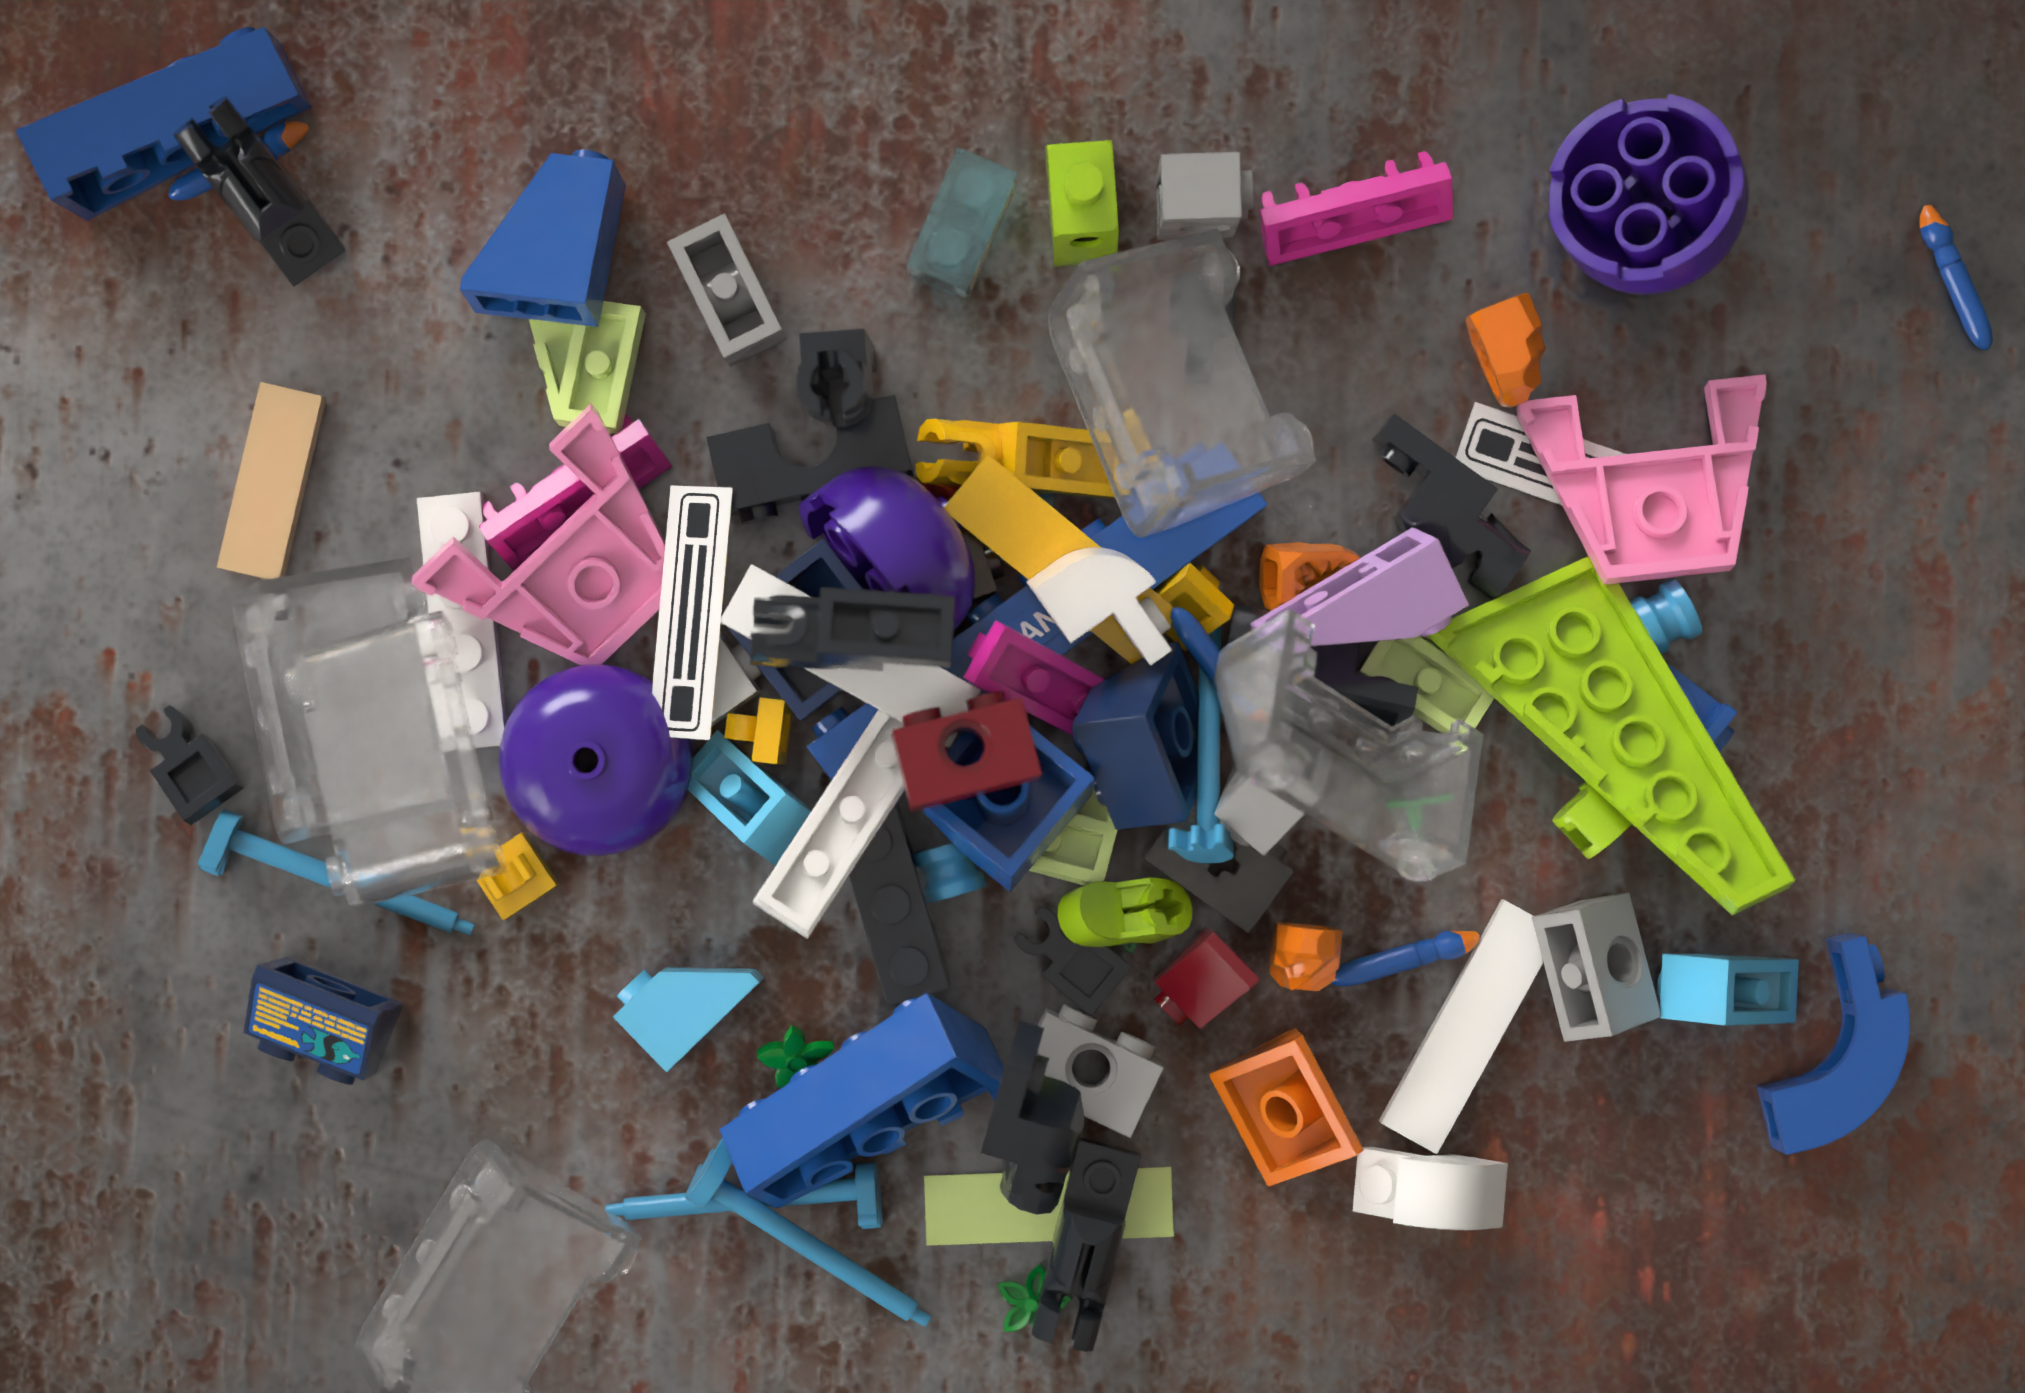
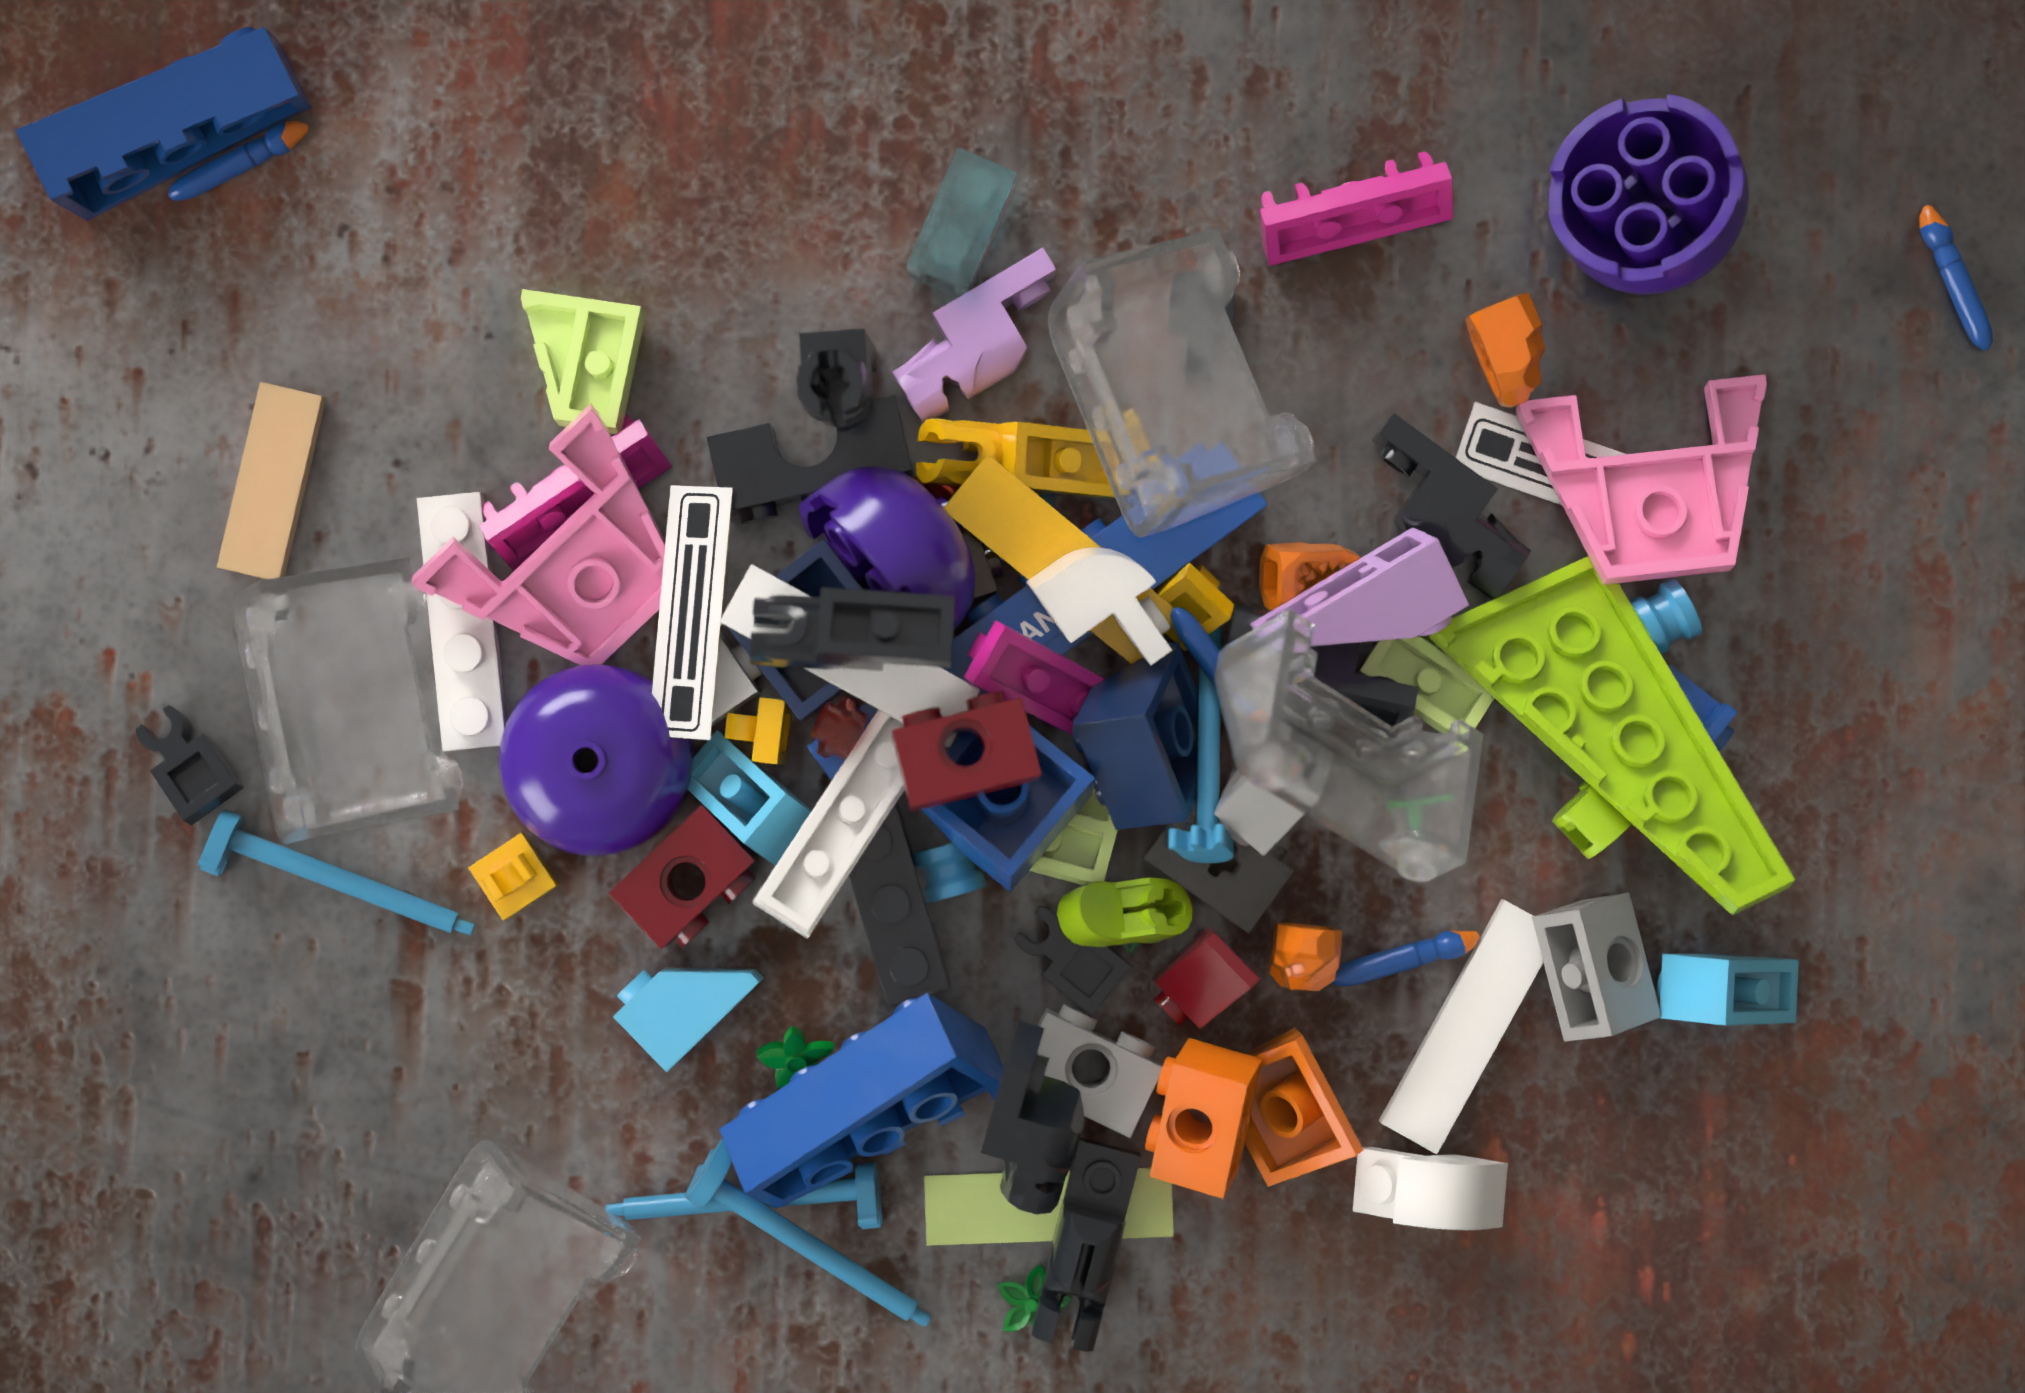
(261, 193): black plate -> none
(320, 1019): slope -> none
(396, 761): clear windscreen -> none
(552, 245): blue slope -> none
(649, 892): none -> dark red brick
(726, 290): light grey brick -> none
(838, 728): none -> clear red plate
(978, 336): none -> lavender plate
(1082, 201): lime torso -> none
(1201, 194): light grey brick -> none
(1223, 1088): none -> orange brick
(1860, 1067): blue arch -> none

